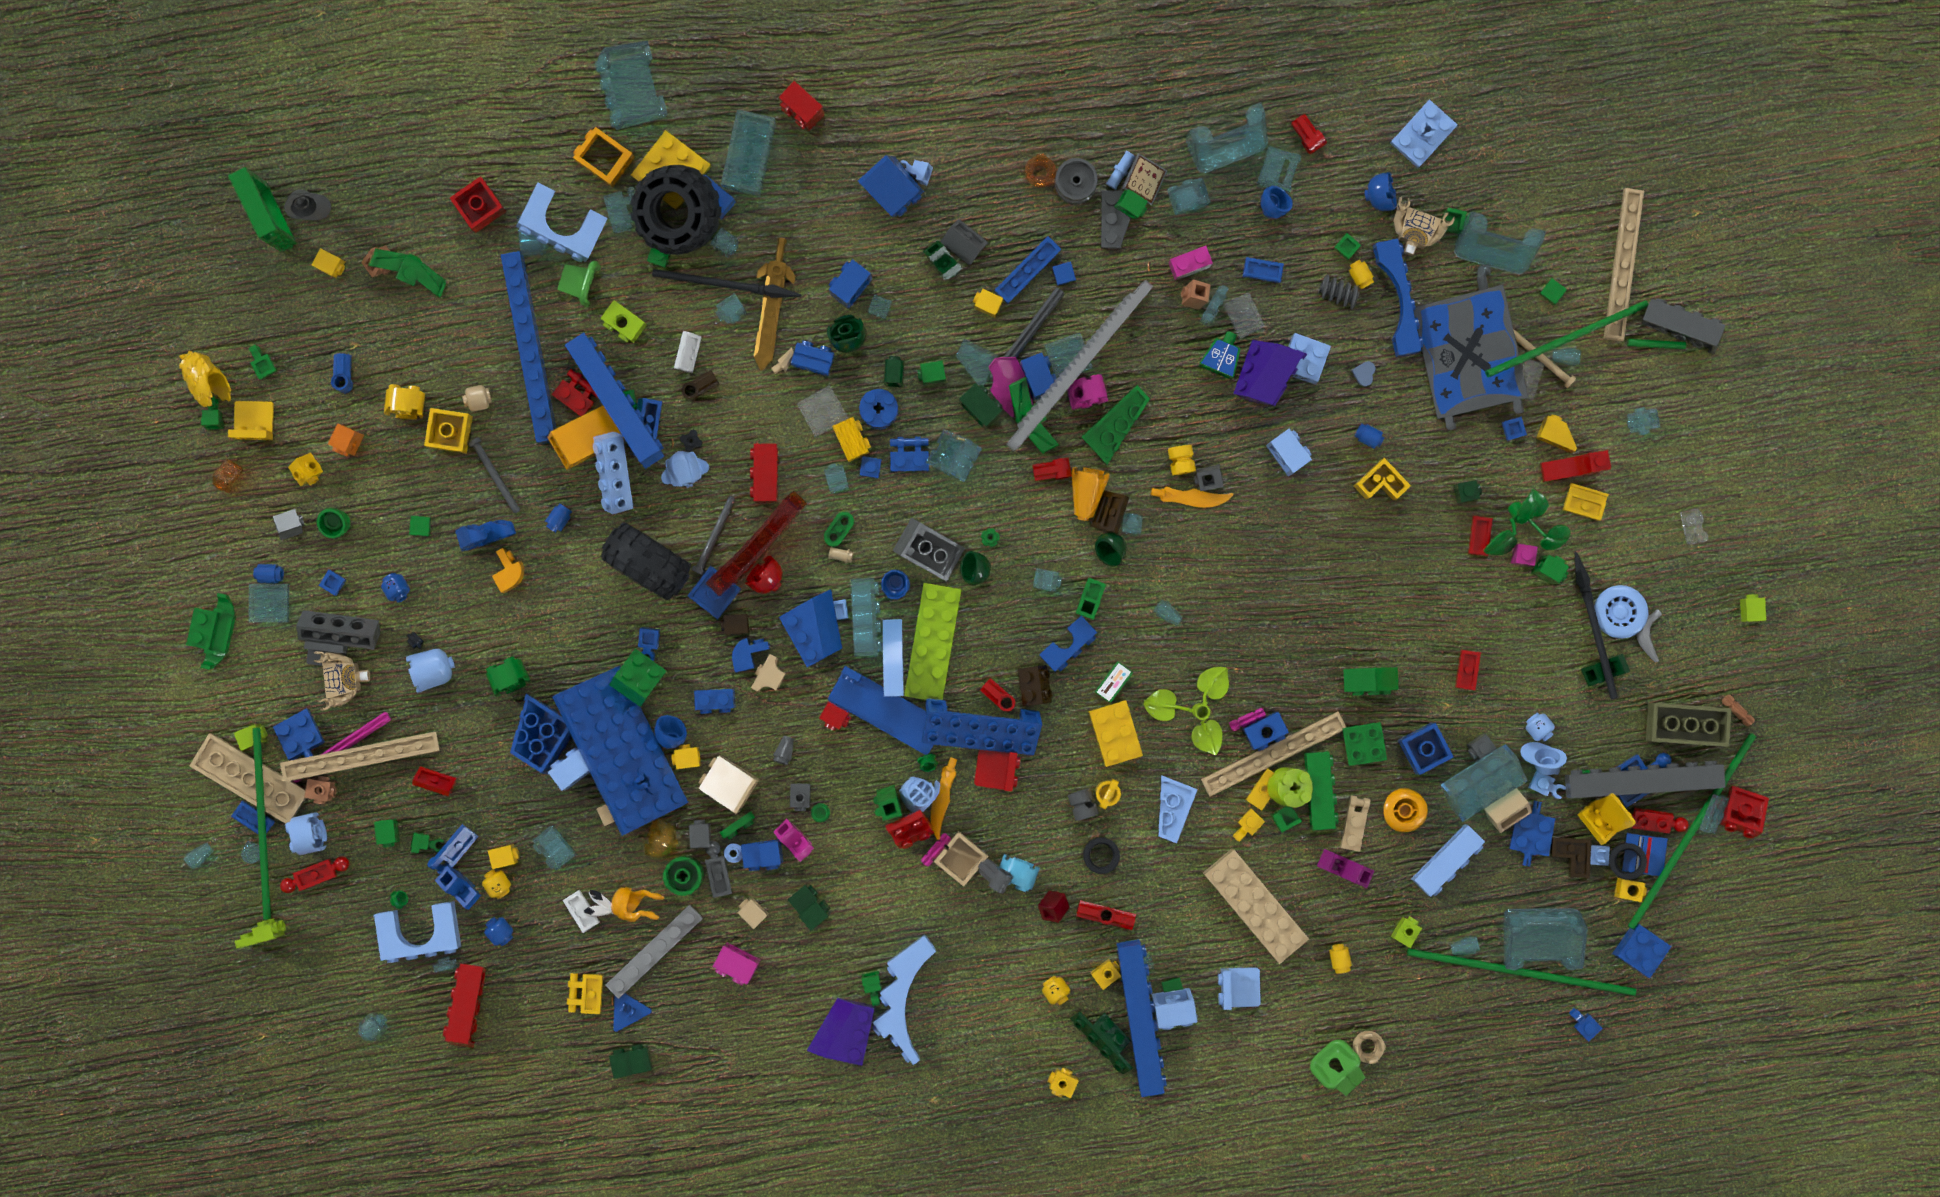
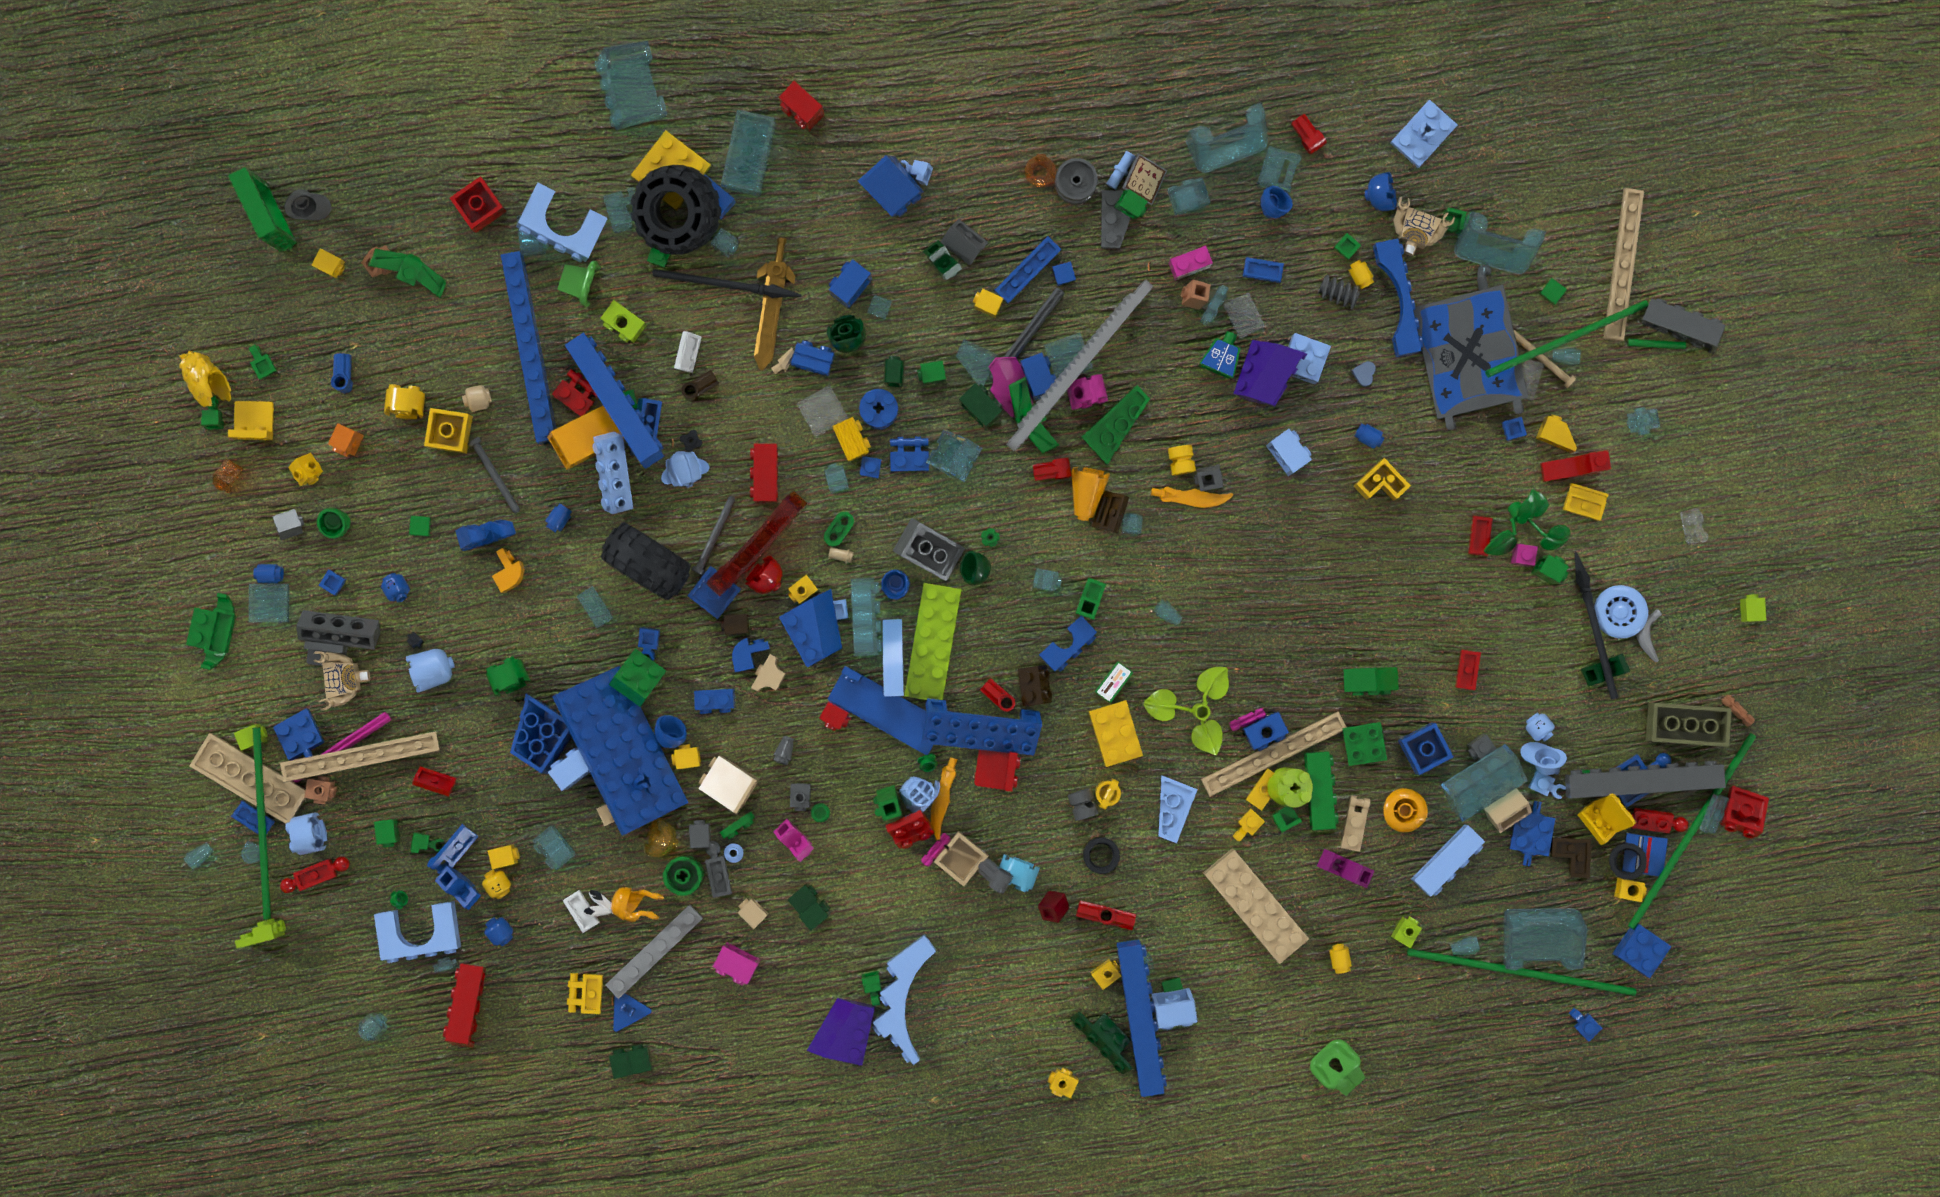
(595, 607): none -> clear light blue plate
(617, 170): light orange window -> none
(730, 309): clear light blue brick -> none
(762, 854): blue brick -> none
(802, 590): none -> yellow brick
(1056, 990): yellow head -> none
(1110, 548): dark green hat -> none
(1239, 987): light blue bracket -> none
(1376, 1054): tan piece -> none
(1467, 491): dark green brick -> none
(1600, 855): light blue tile -> none

